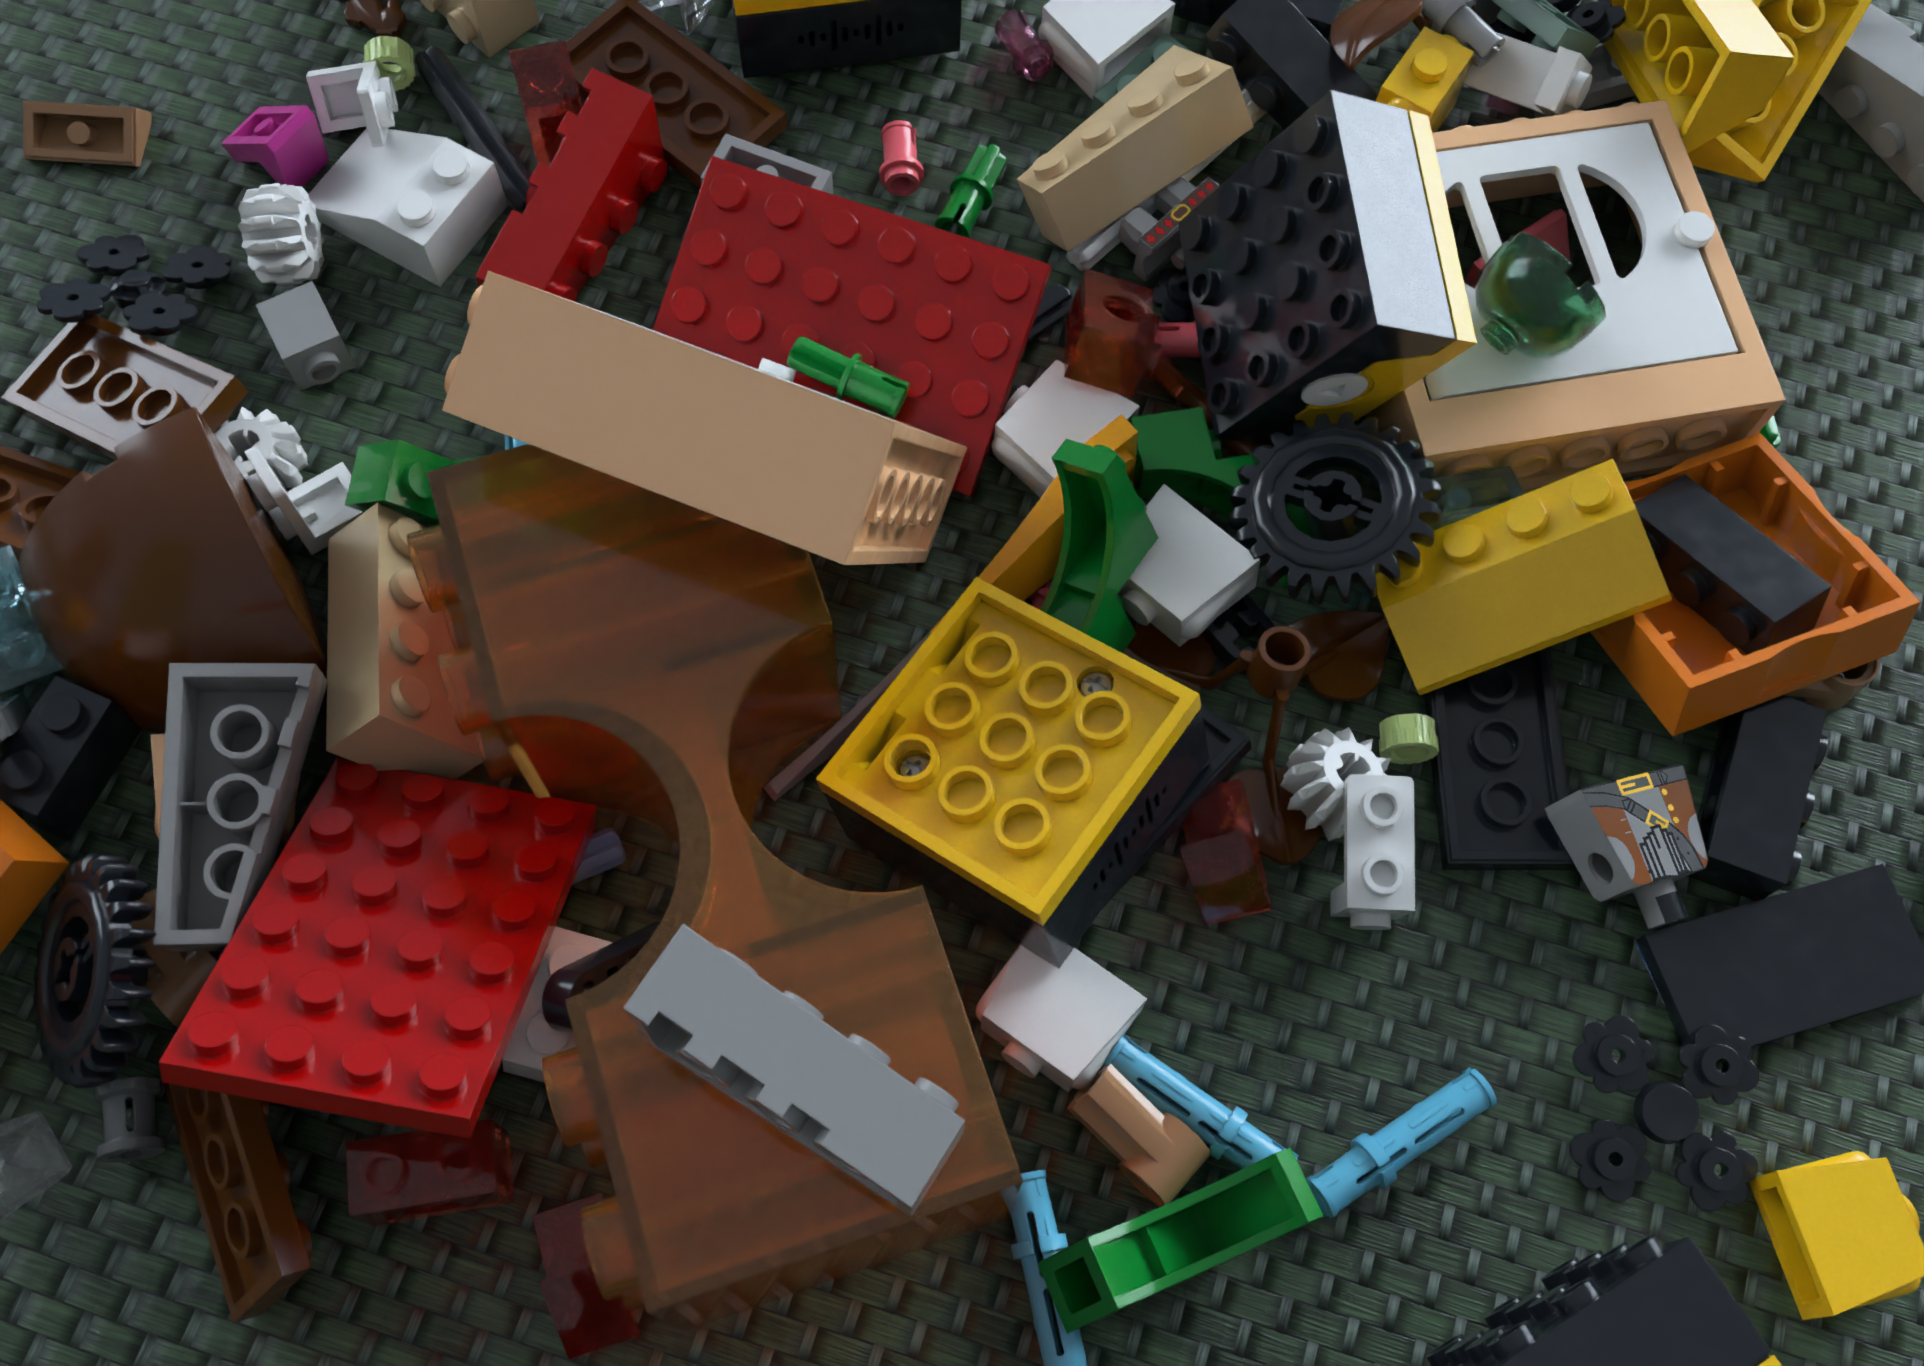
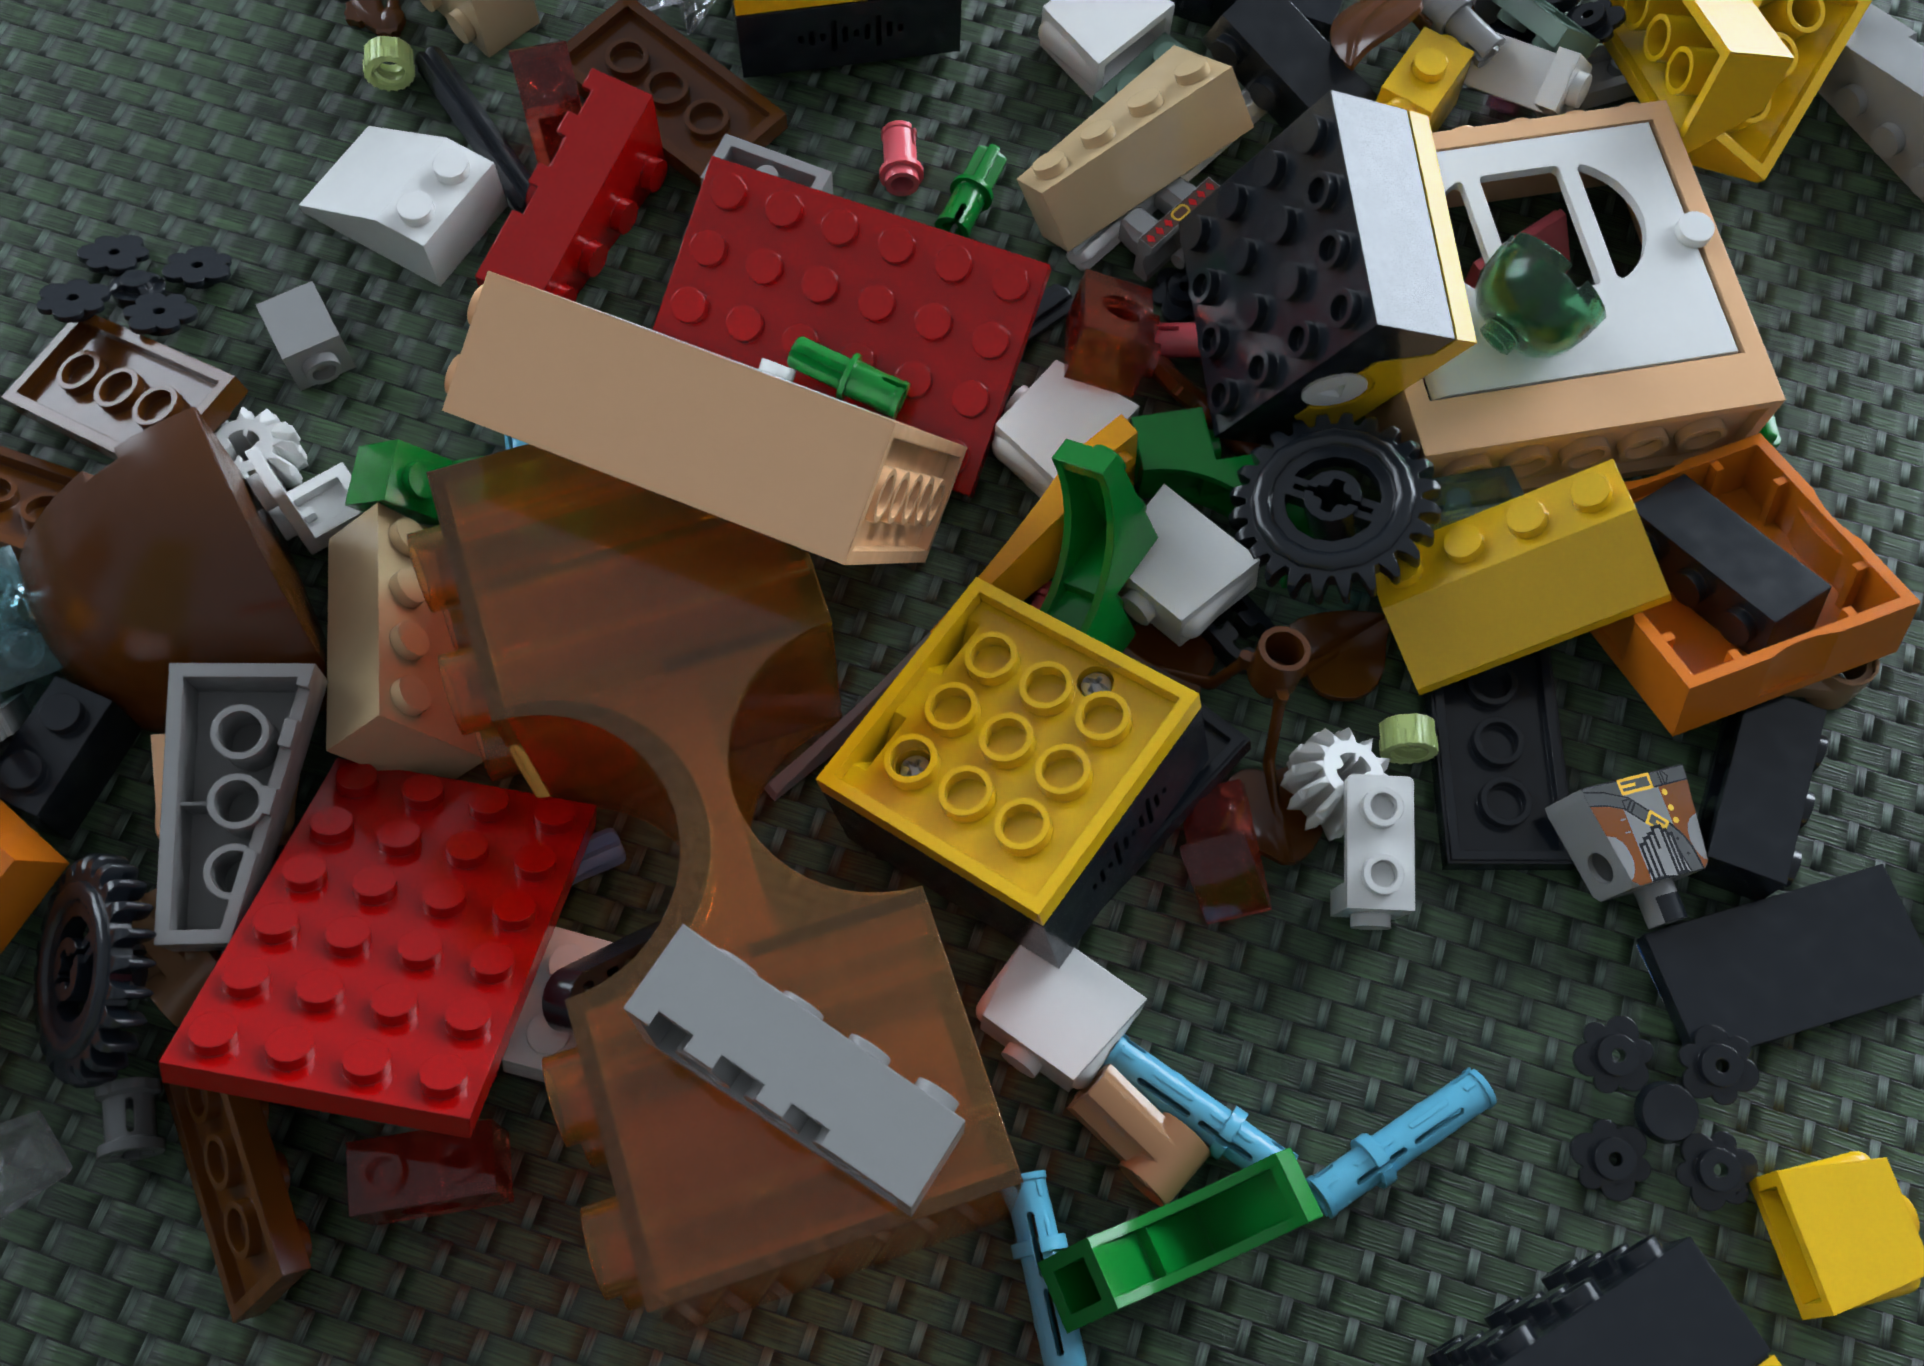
(85, 133): medium nougat slope -> none
(281, 234): white gear -> none
(282, 141): dark pink slope -> none
(354, 99): white bracket -> none
(571, 1290): clear red slope -> none
(1030, 54): clear pink pin -> none

